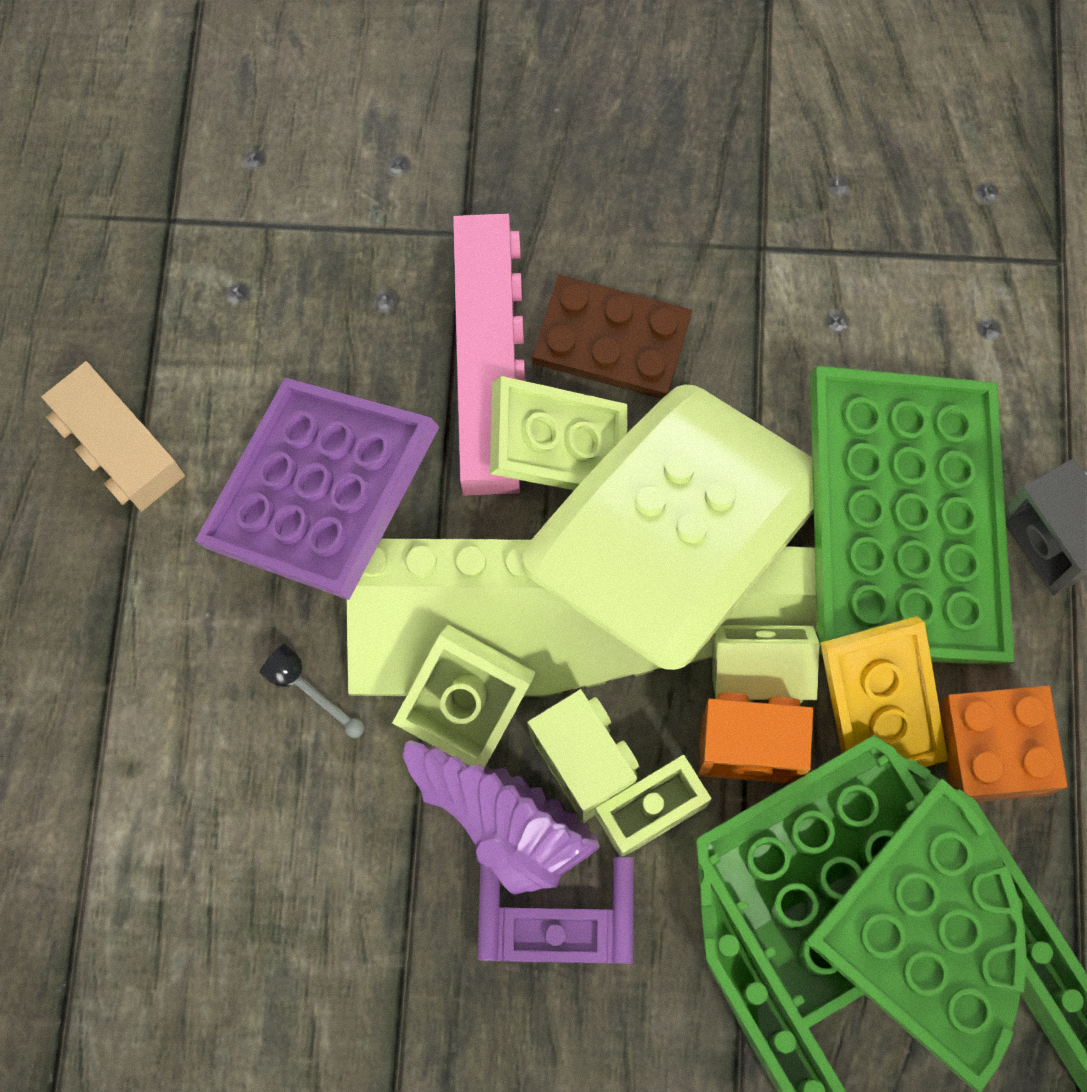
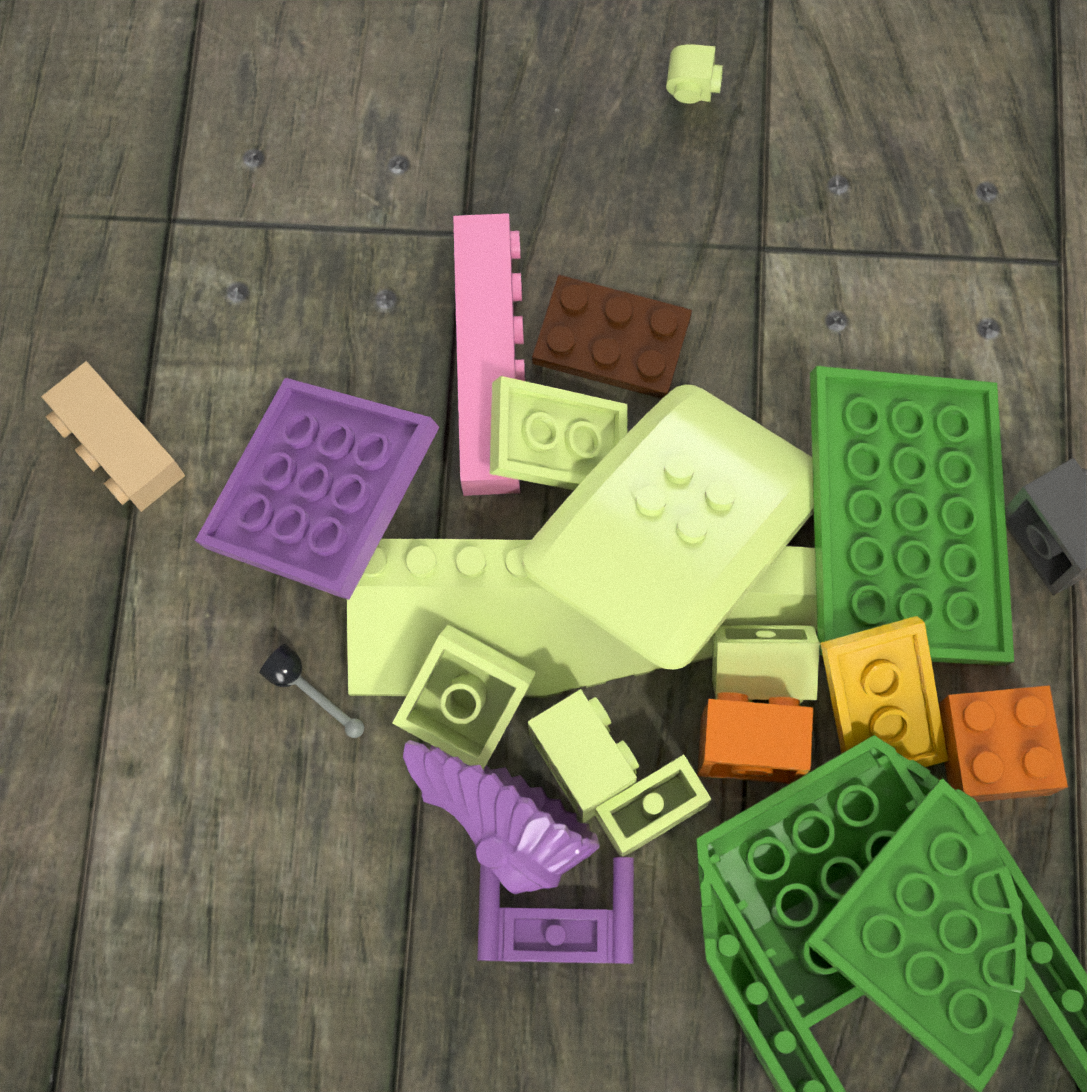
(693, 73): none -> yellowish green plate

